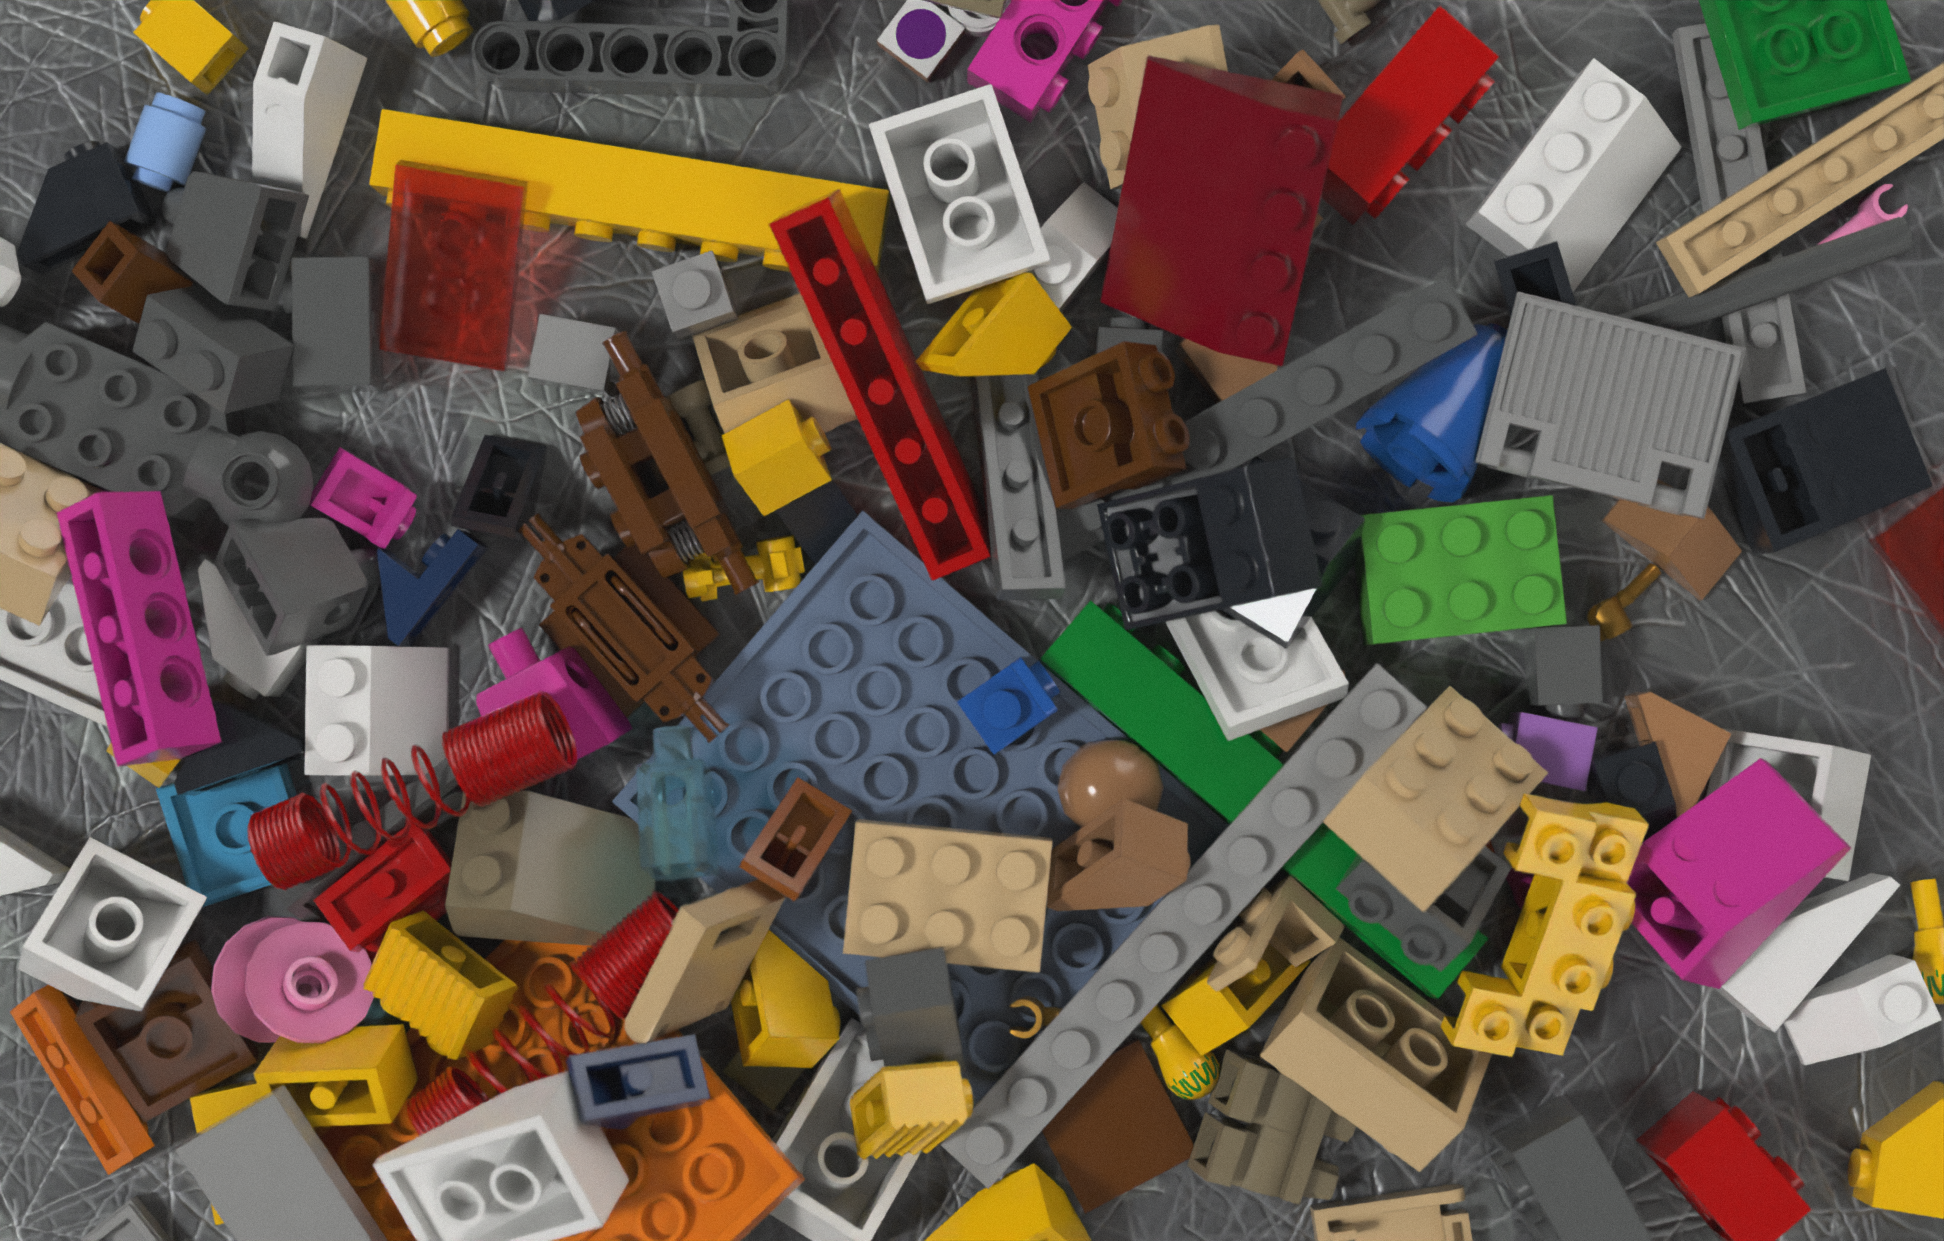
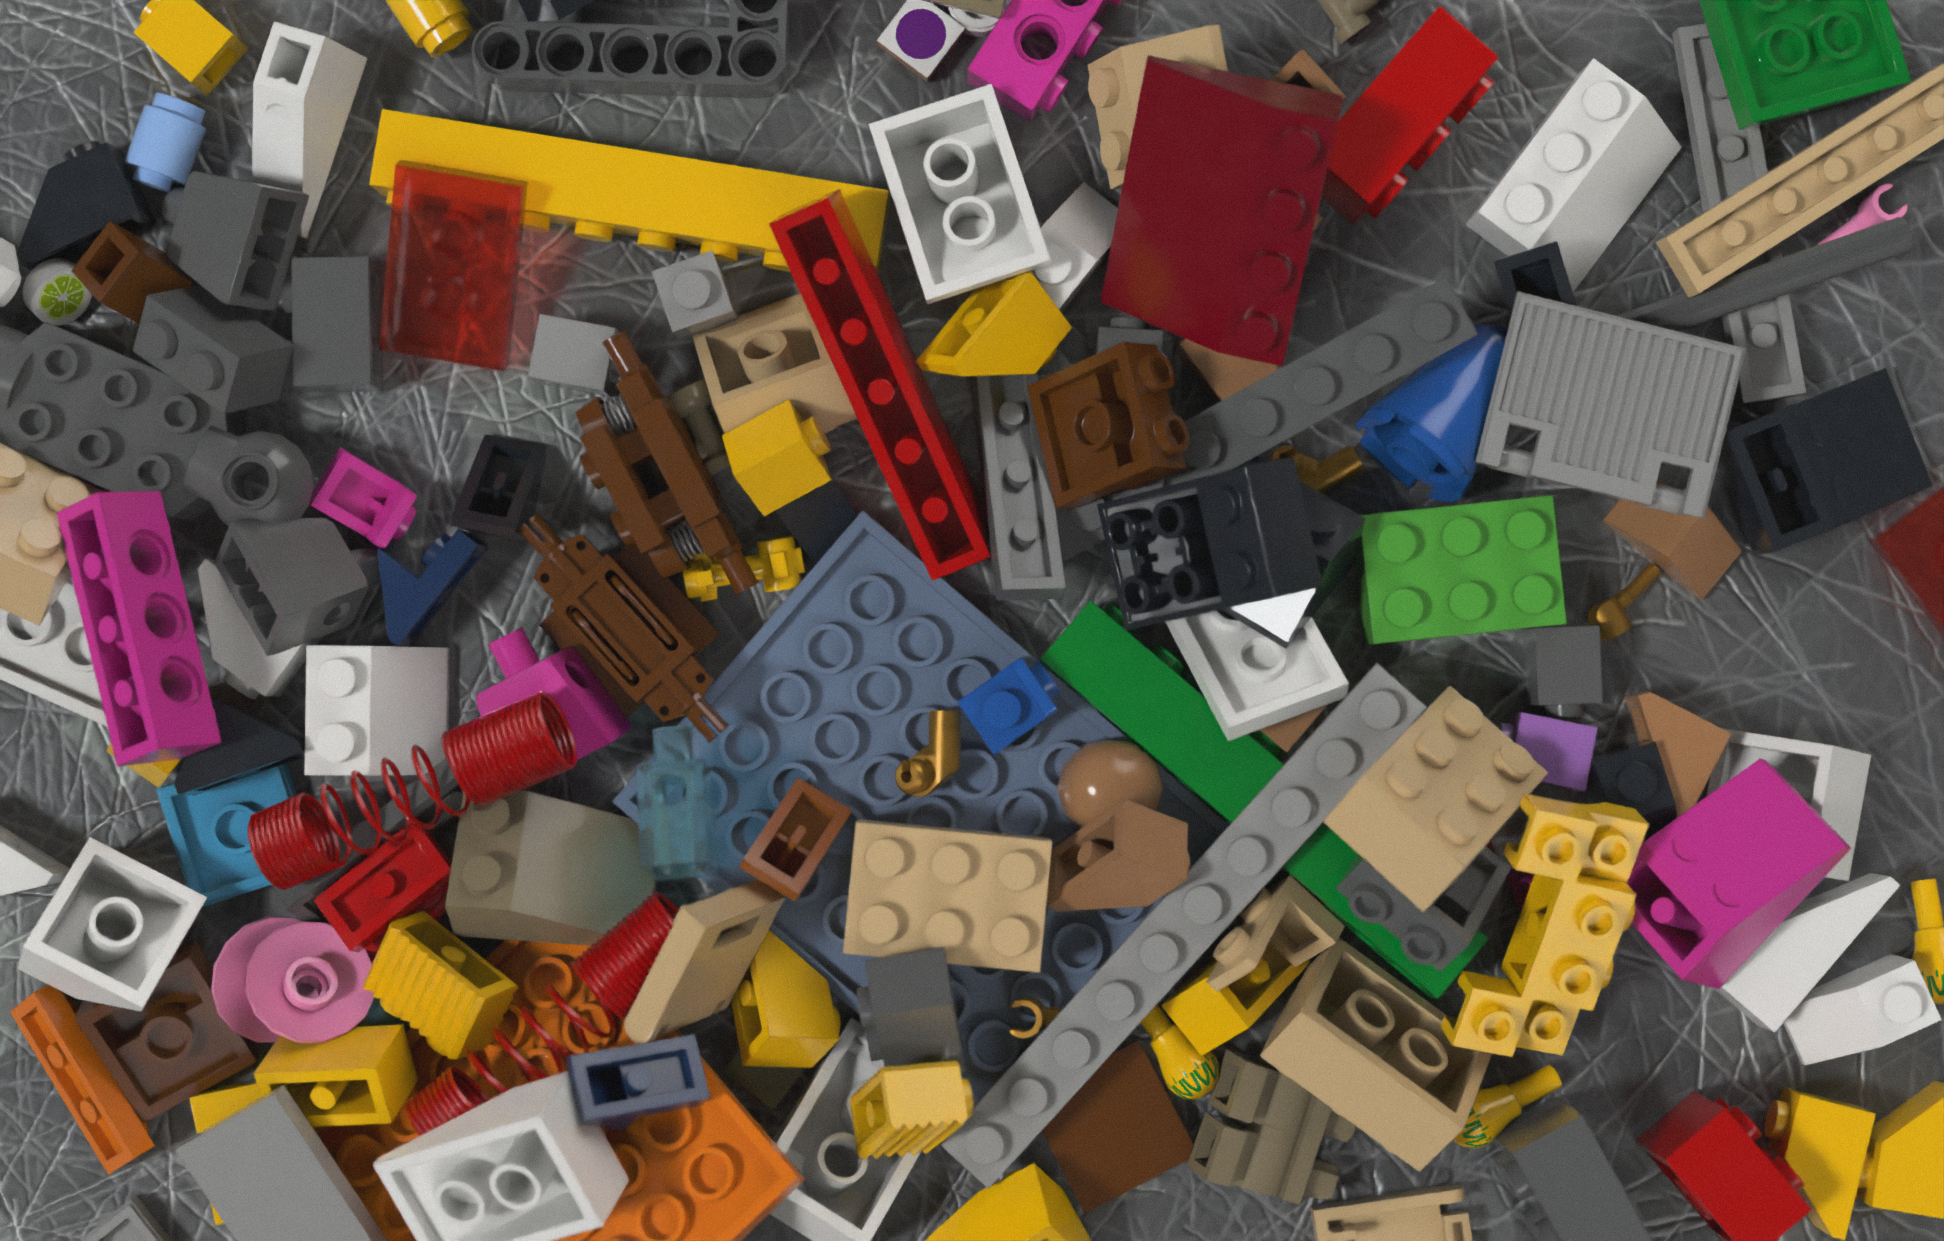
(55, 292): none -> tile
(937, 760): none -> pearl gold arm
(1323, 474): none -> pearl gold arm
(1503, 1103): none -> yellow piece
(1826, 1149): none -> yellow slope

